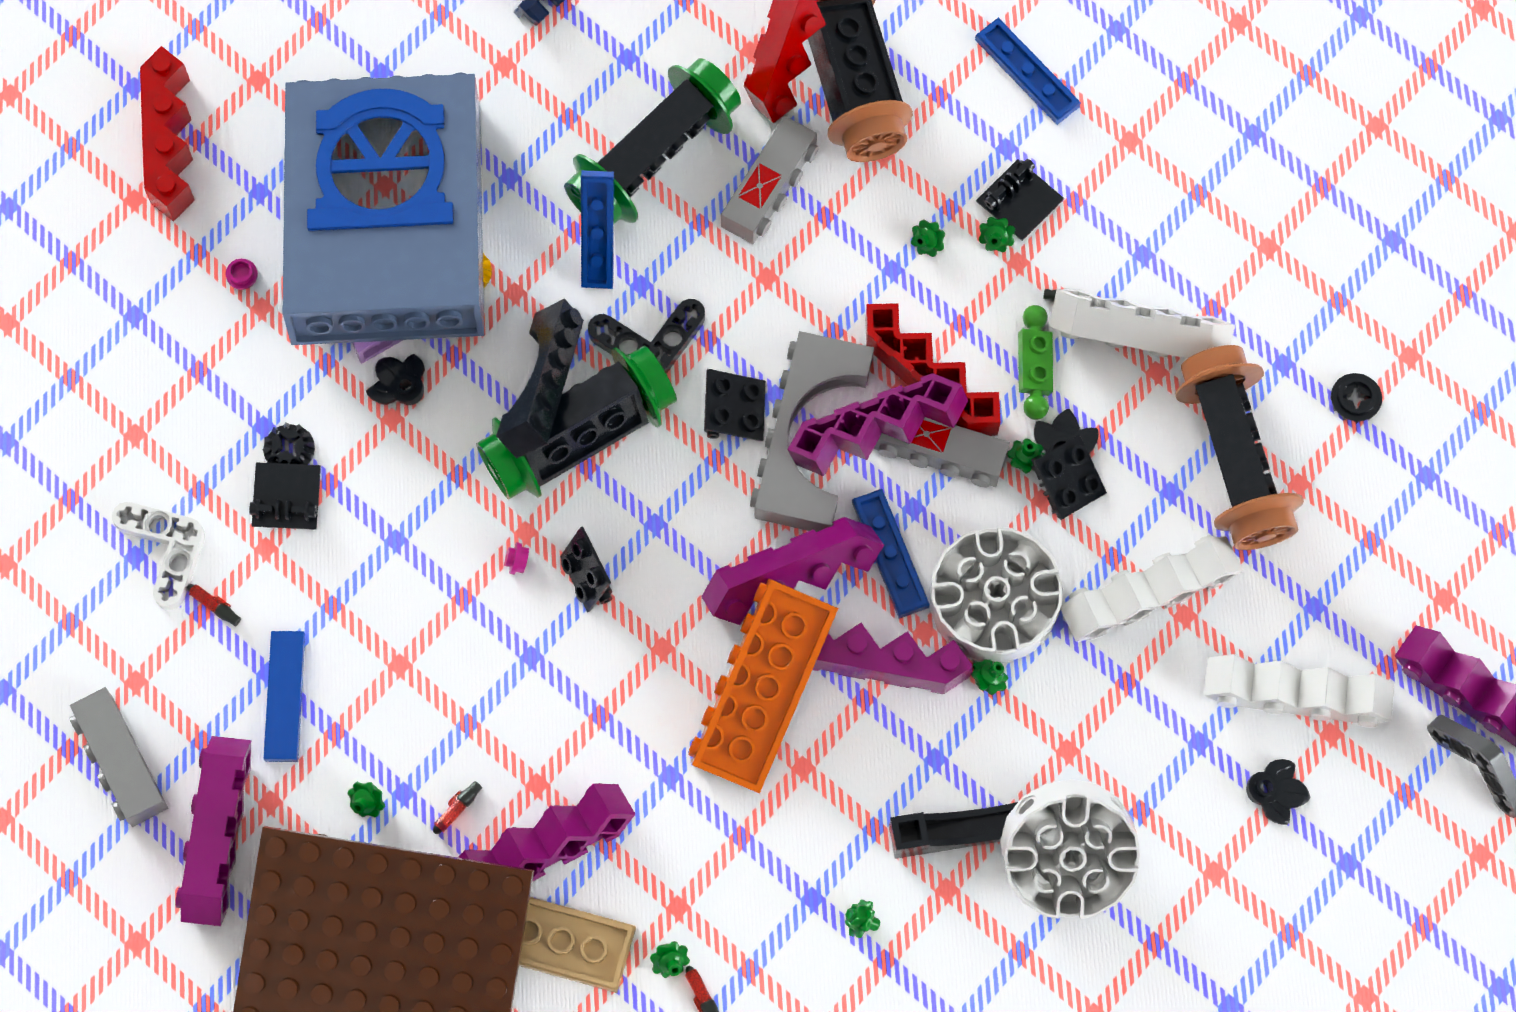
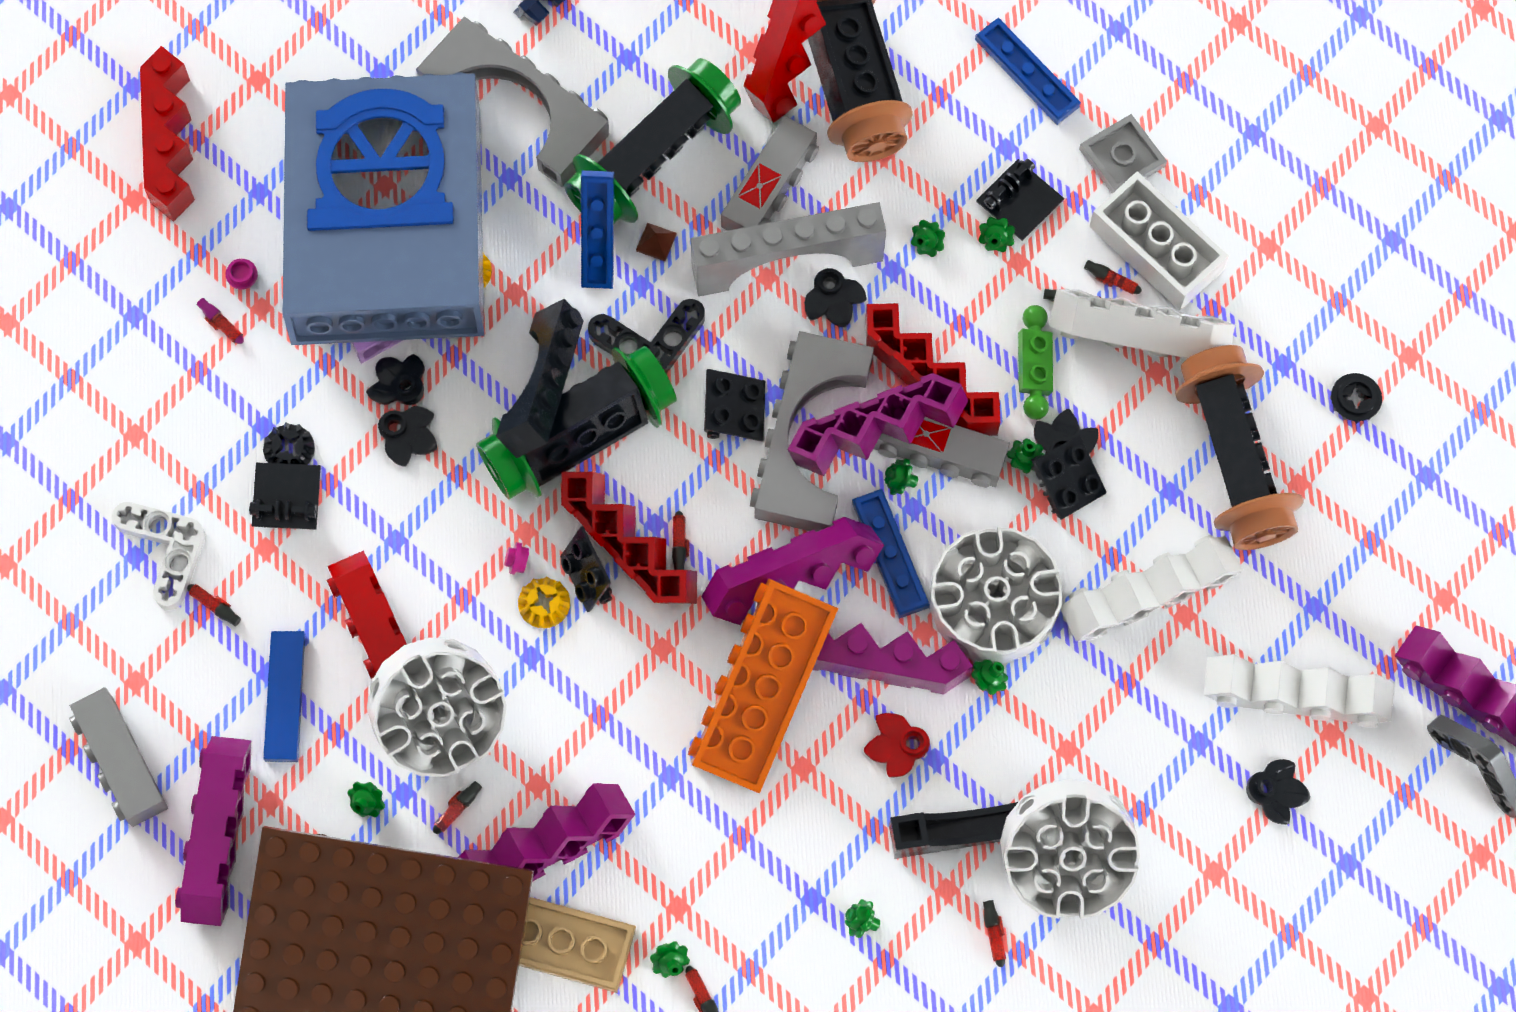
(219, 321): none -> piece
(368, 609): none -> red brick
(411, 437): none -> black plate
(436, 707): none -> white brick
(537, 615): none -> yellow gear
(573, 124): none -> light grey arch
(614, 530): none -> red brick
(656, 242): none -> copper slope
(680, 544): none -> clear red piece
(834, 302): none -> black plate
(848, 232): none -> light grey arch
(892, 746): none -> red plate
(899, 476): none -> green plant
(995, 931): none -> piece
(1109, 278): none -> clear red piece
(1122, 152): none -> light grey plate
(1158, 240): none -> white brick

